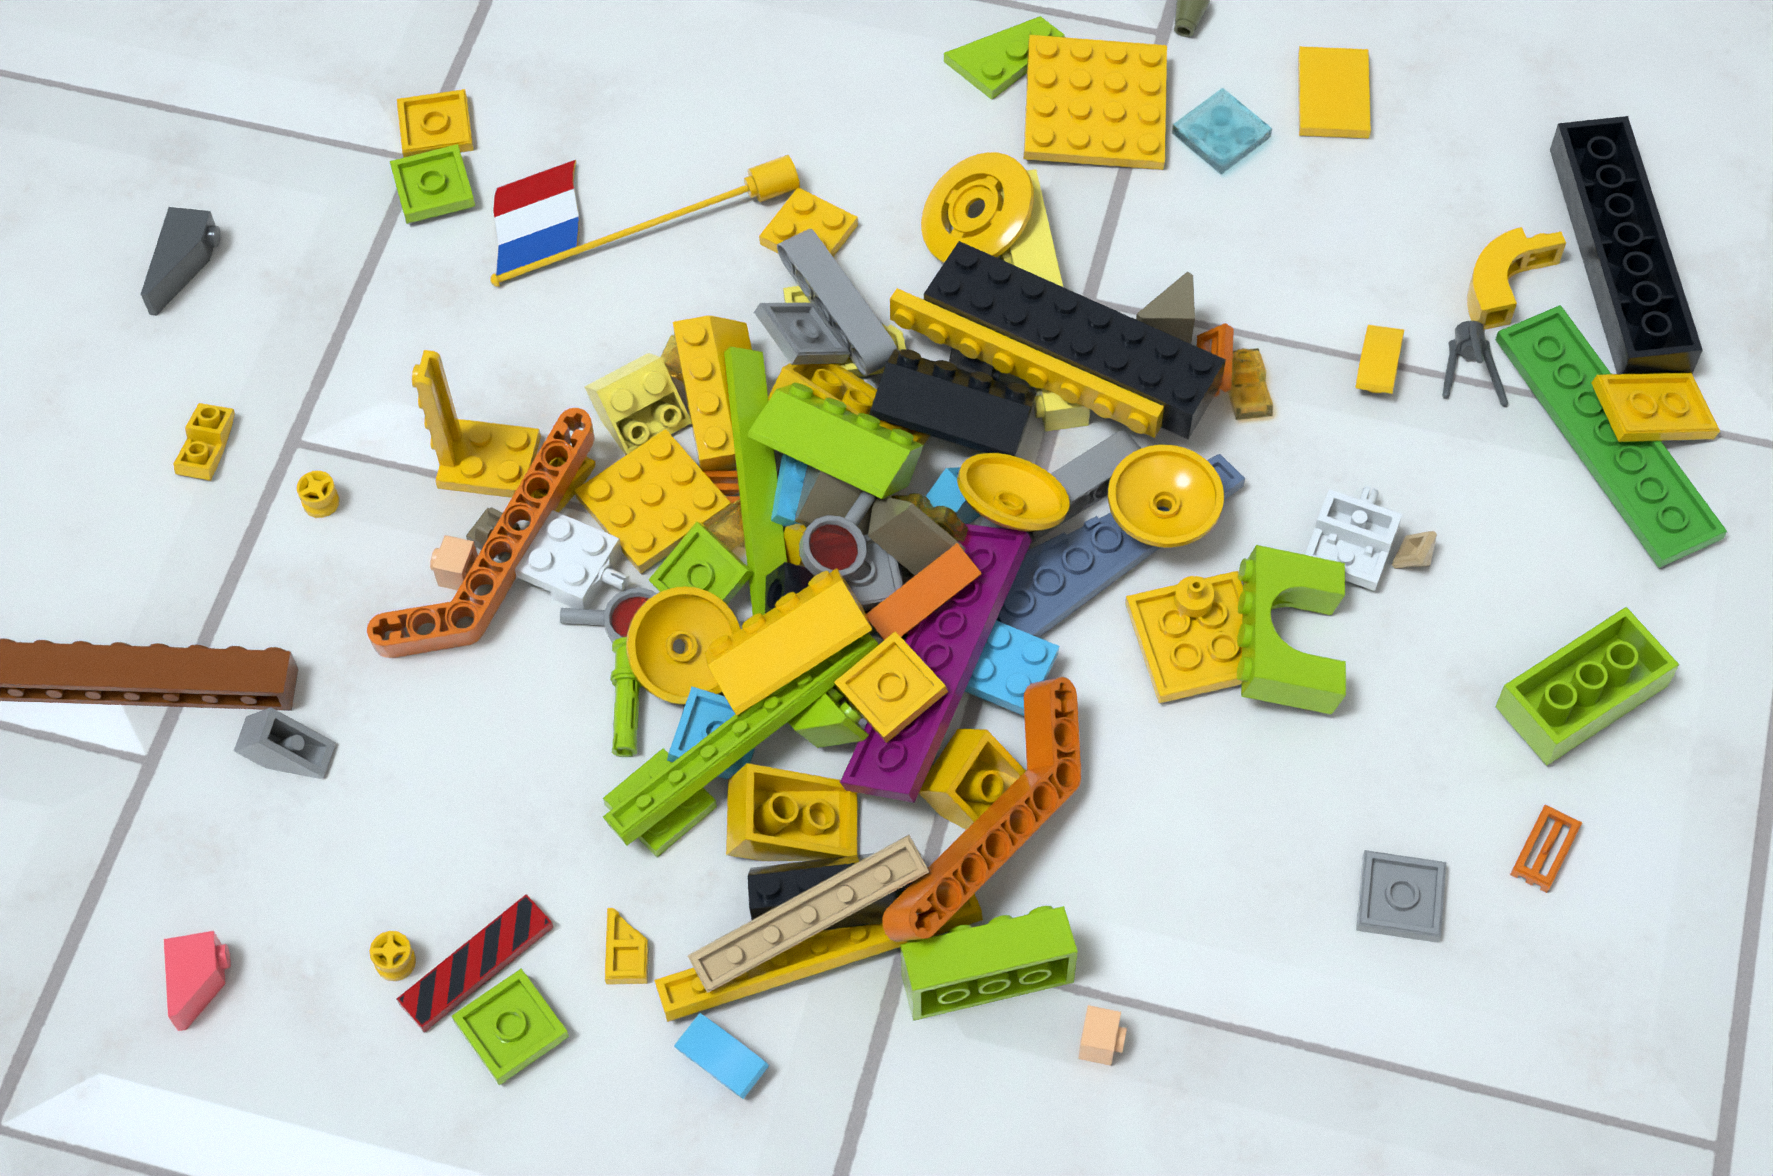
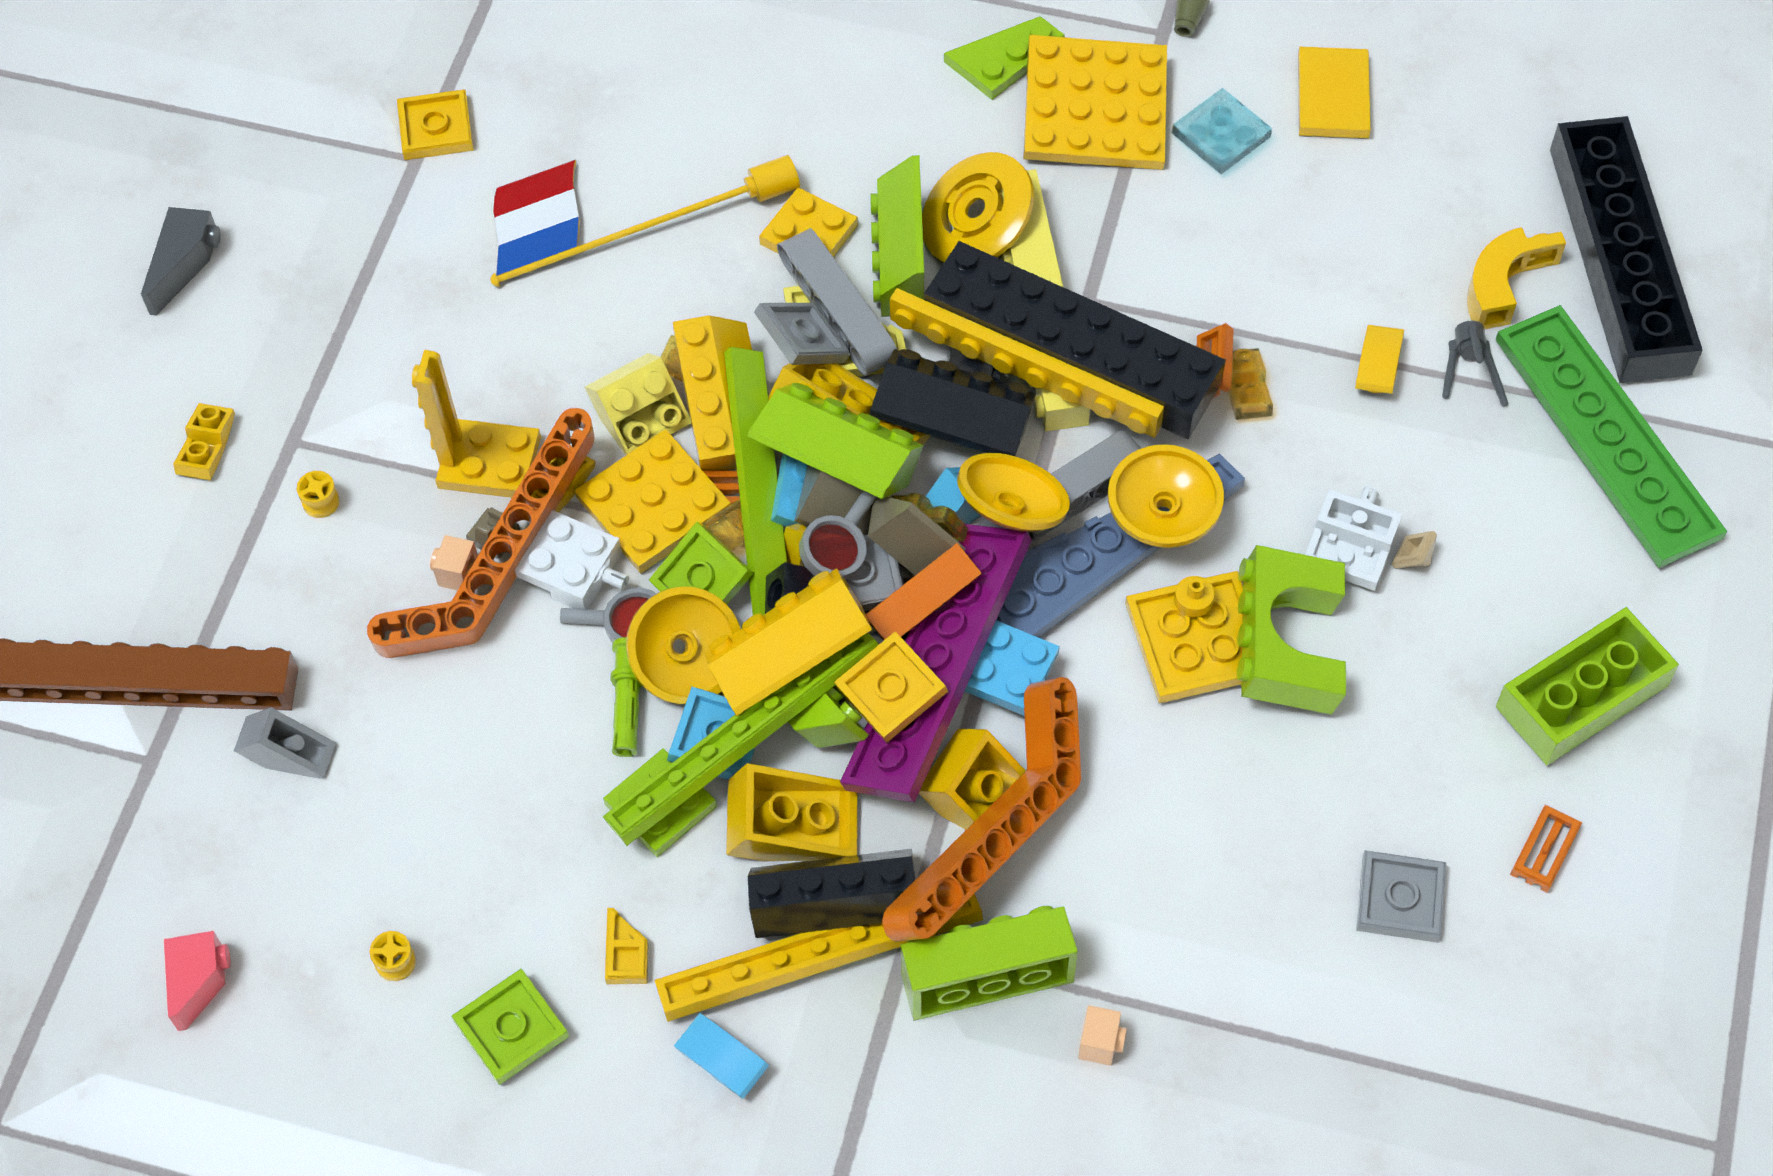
(432, 183): lime plate -> none
(474, 963): red tile -> none
(808, 913): tan tile -> none
(898, 233): none -> lime slope
(1173, 309): dark tan slope -> none
(1655, 407): yellow tile -> none

